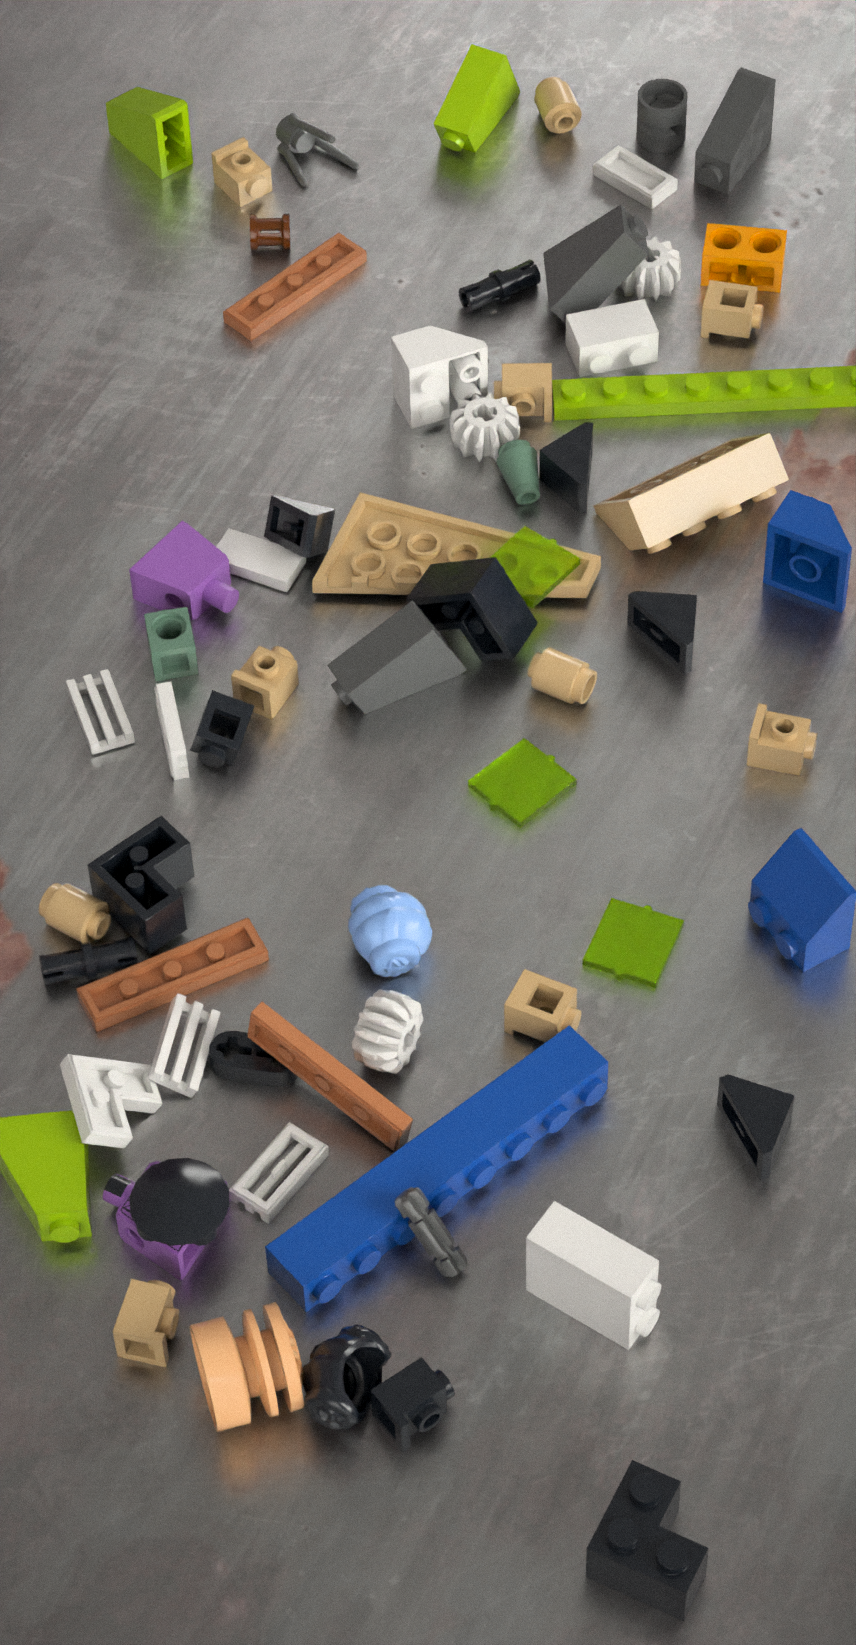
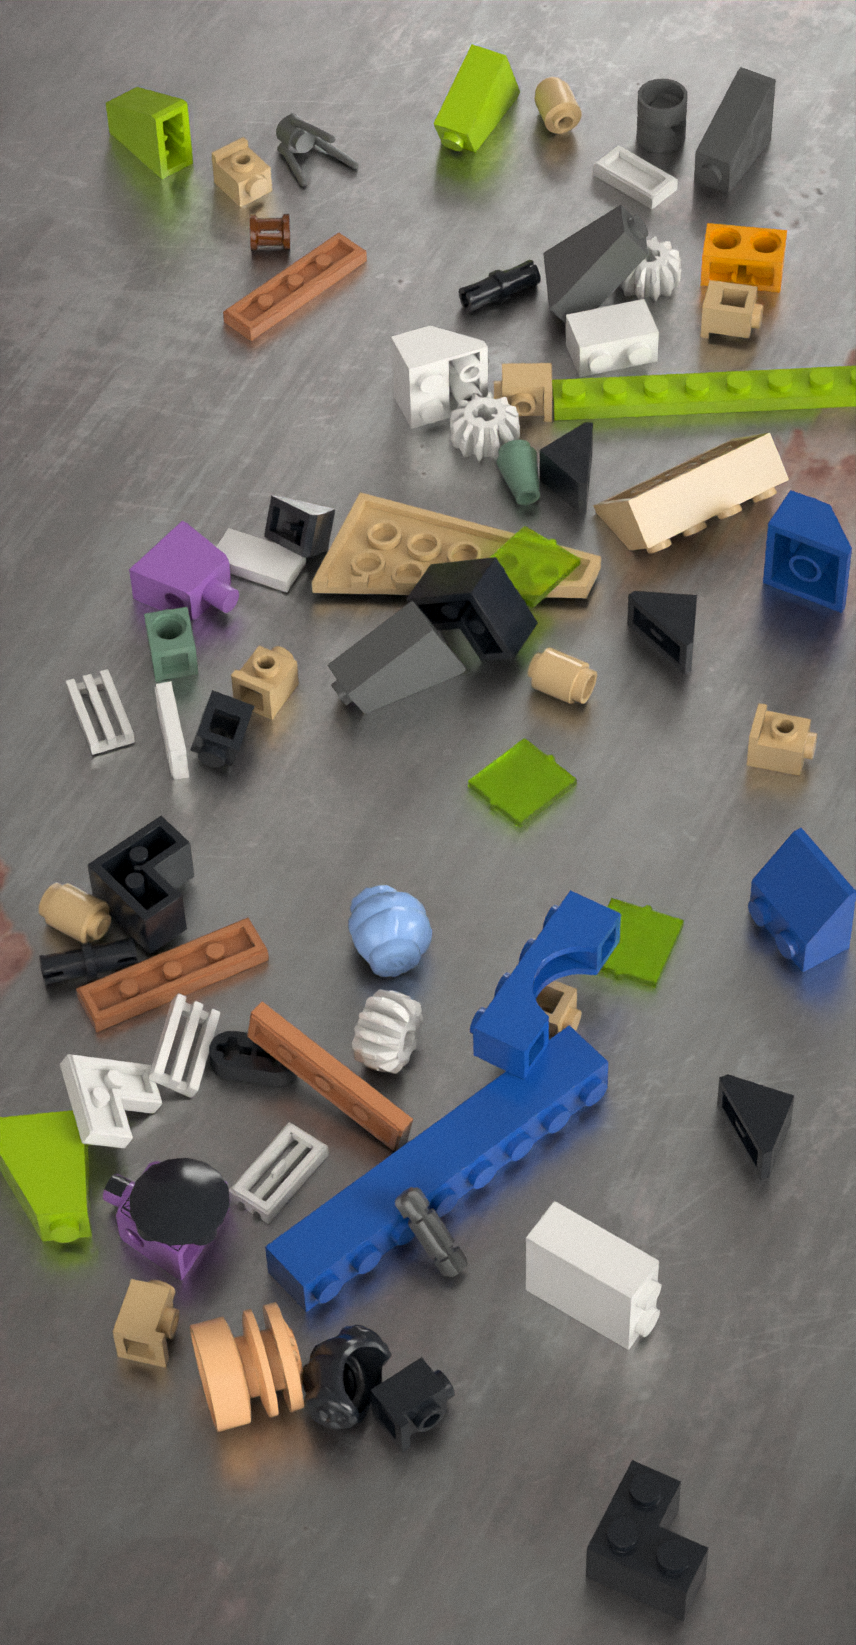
(572, 942): none -> blue arch

